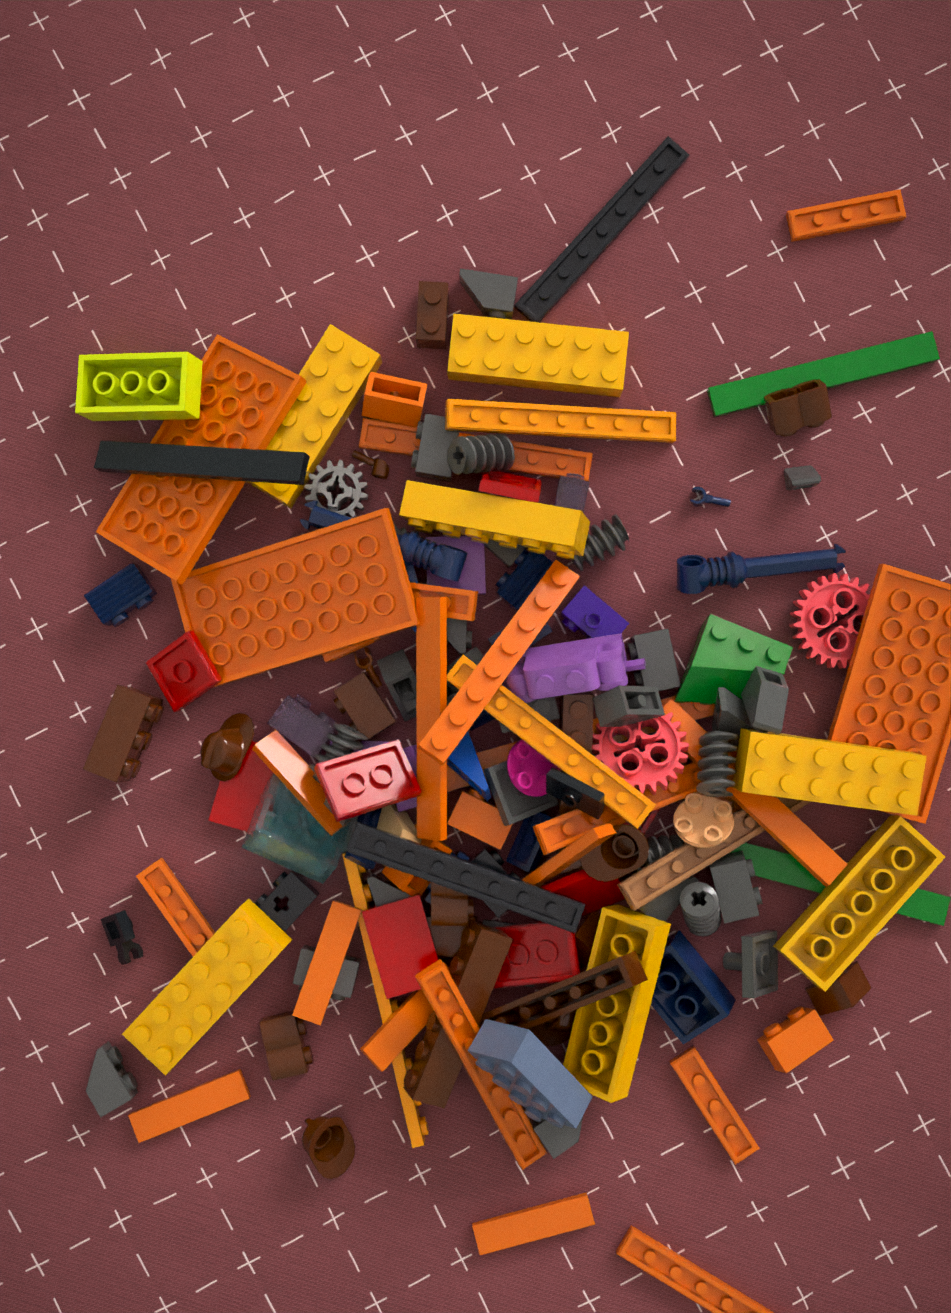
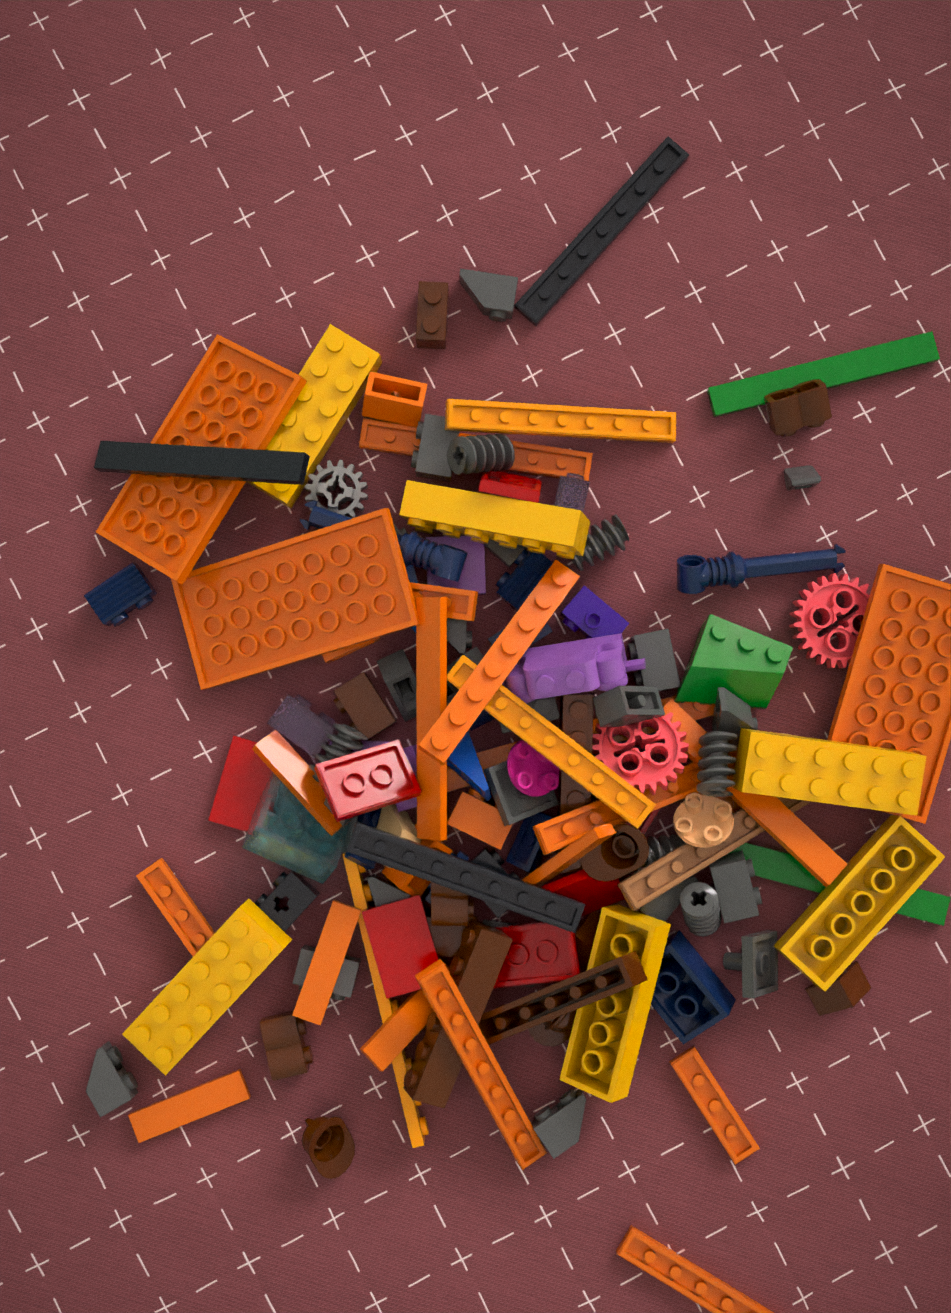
(120, 934): black plate -> none
(124, 734): reddish brown brick -> none
(139, 386): neon yellow brick -> none
(183, 671): red tile -> none
(226, 748): reddish brown piece -> none
(367, 665): dark orange hand -> none
(380, 467): reddish brown hand -> none
(530, 1074): sand blue brick -> none
(533, 1223): orange tile -> none
(537, 355): yellow brick -> none
(575, 793): black plate -> none
(708, 499): dark blue hand -> none
(766, 700): dark grey slope -> none
(794, 1039): orange brick -> none
(846, 215): orange tile -> none

